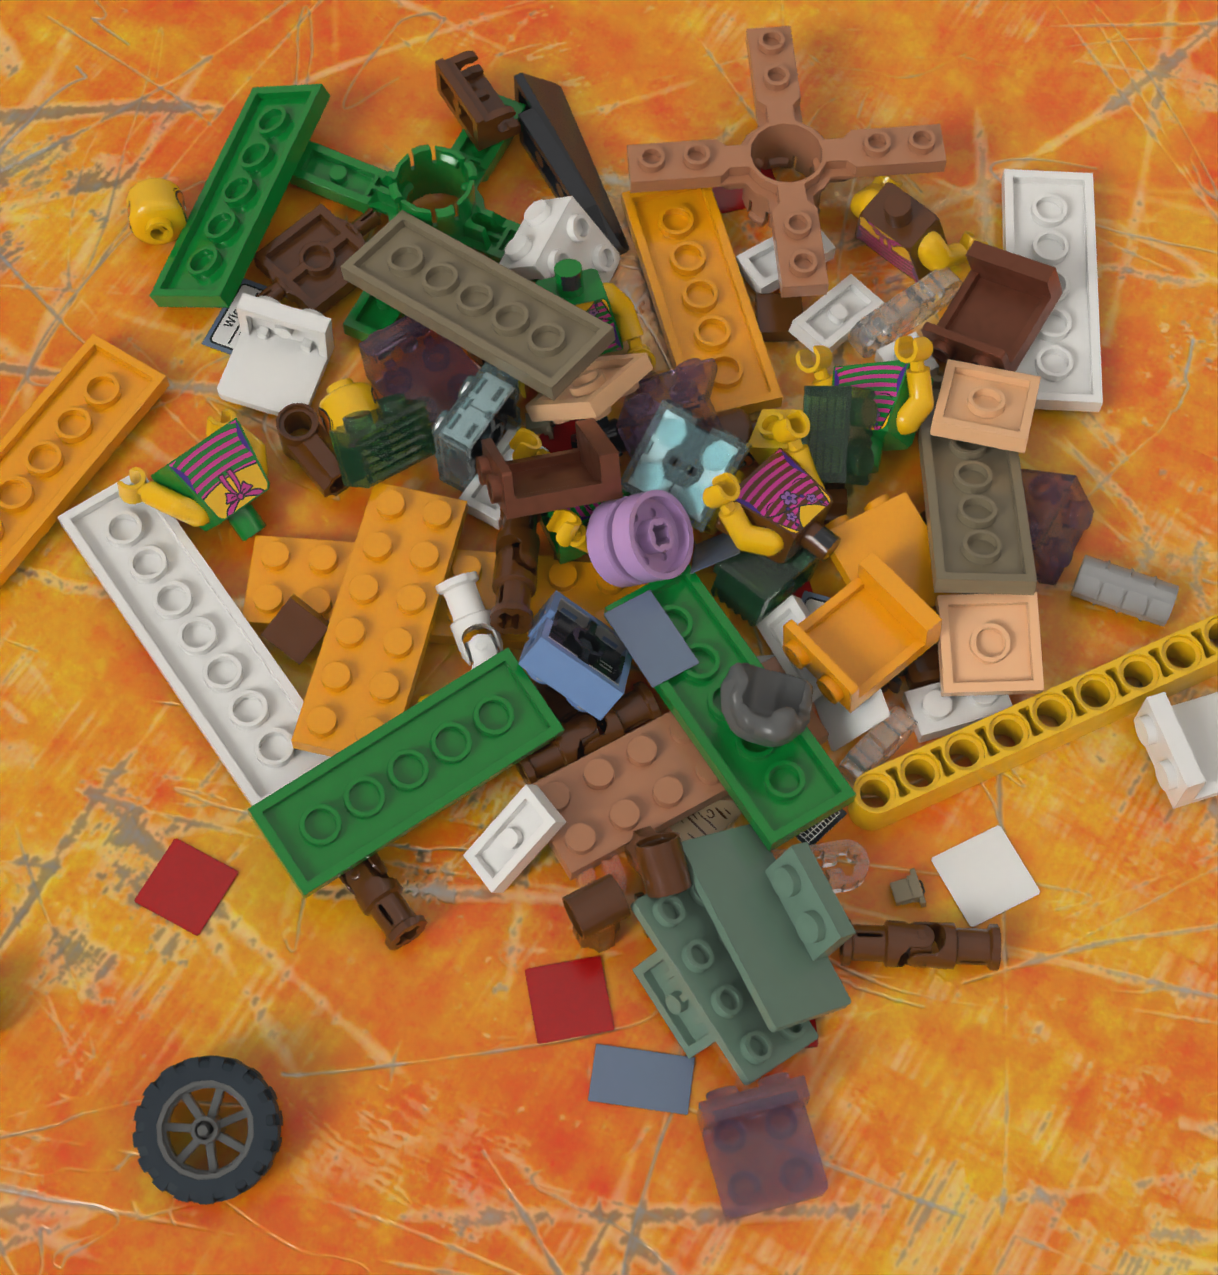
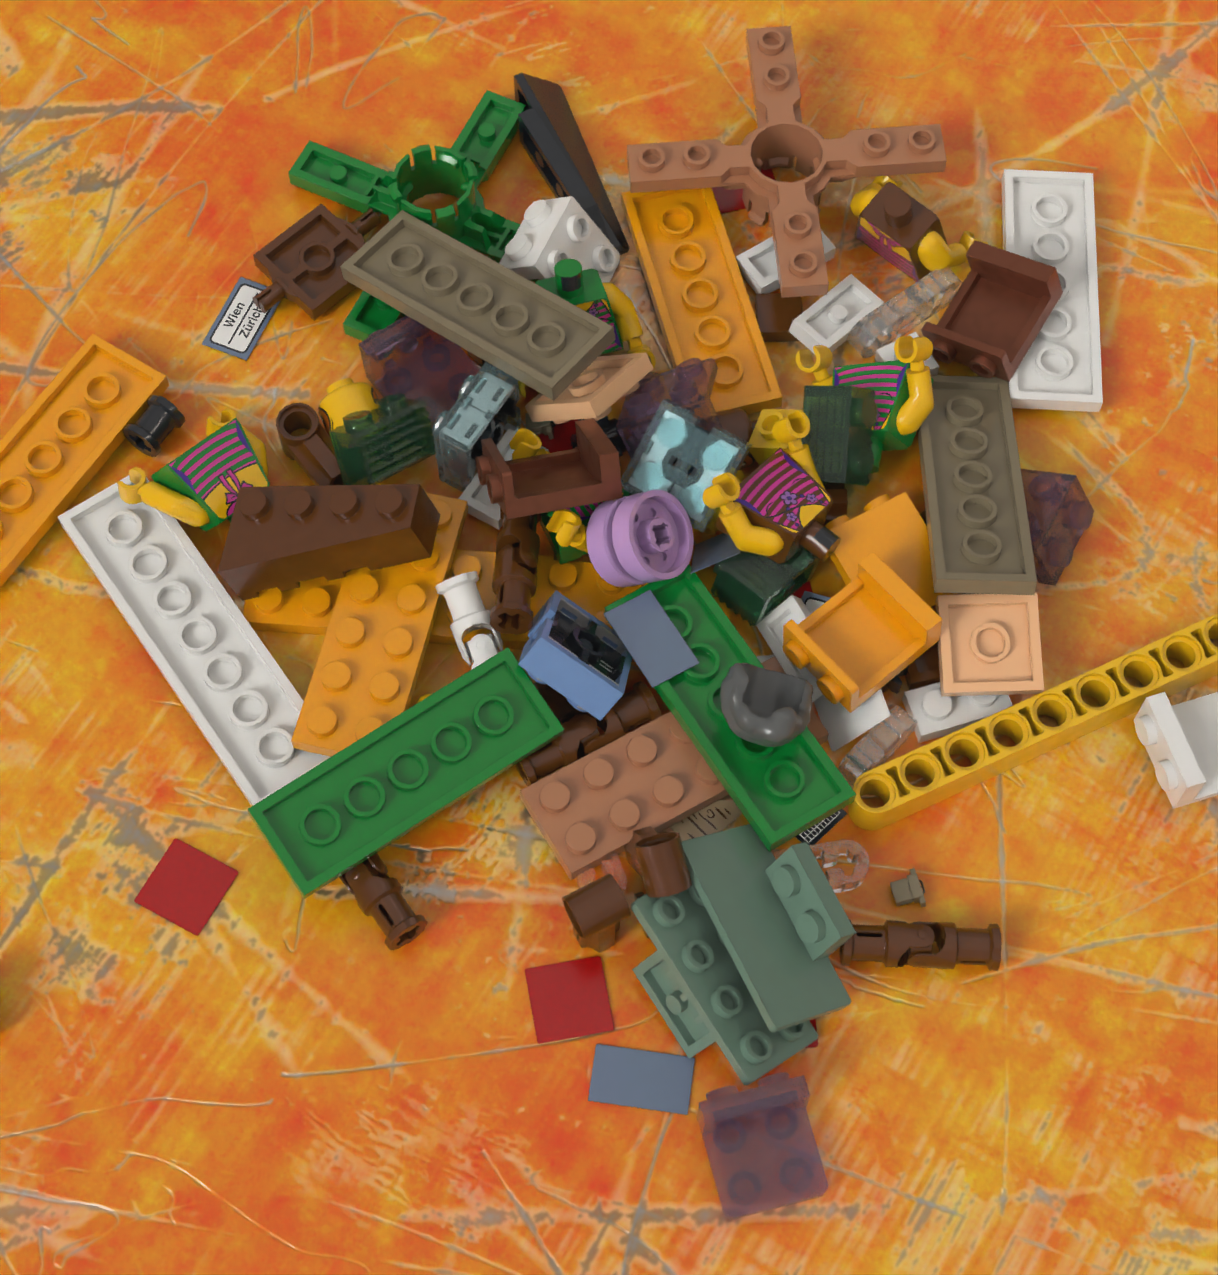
(153, 1127): black wheel -> none
(154, 425): none -> black bush
(156, 208): yellow head -> none
(240, 197): green plate -> none
(276, 355): white bracket -> none
(296, 629): reddish brown tile -> none
(323, 531): none -> reddish brown wedge
(475, 101): reddish brown hinge -> none
(514, 838): white plate -> none
(985, 406): light nougat plate -> none
(985, 876): white sticker -> none
(1125, 590): light grey axle -> none

